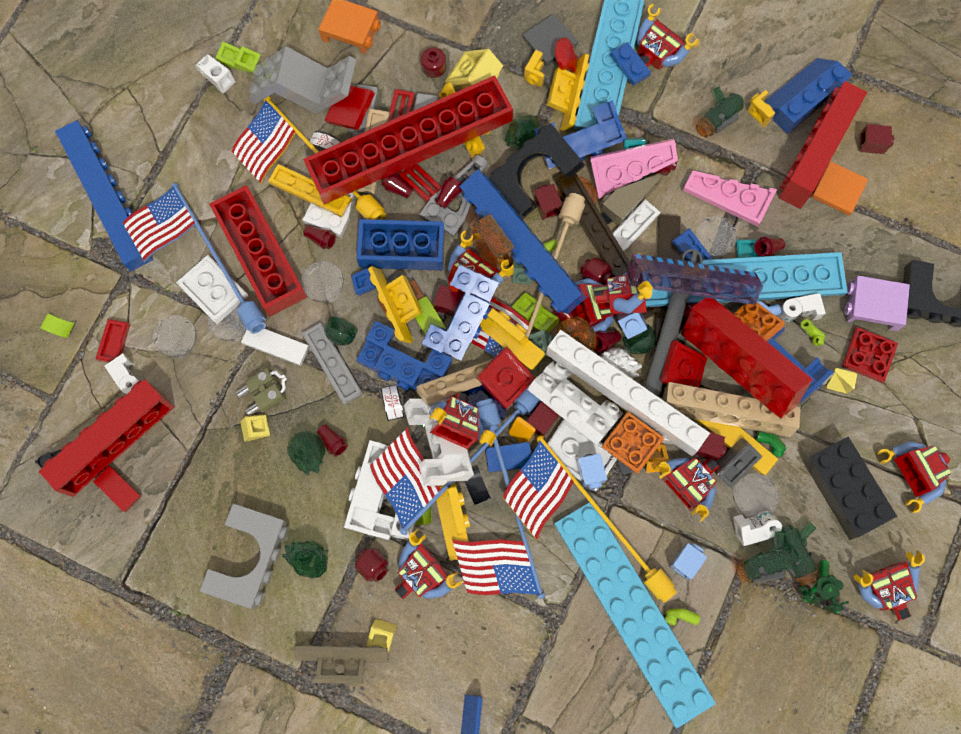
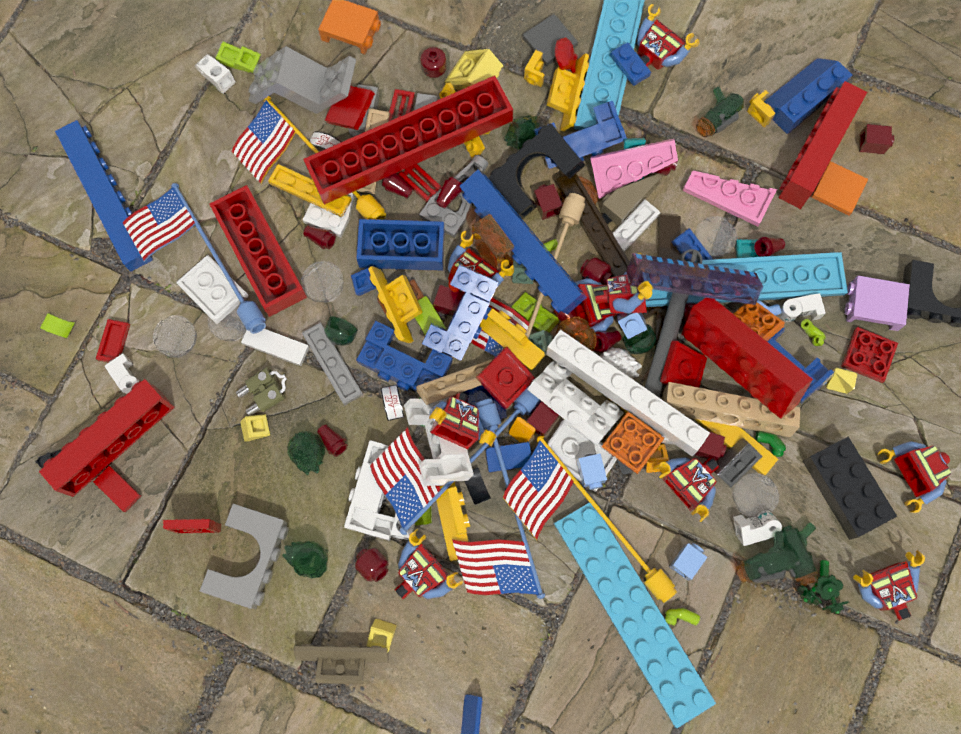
(192, 526): none -> red tile

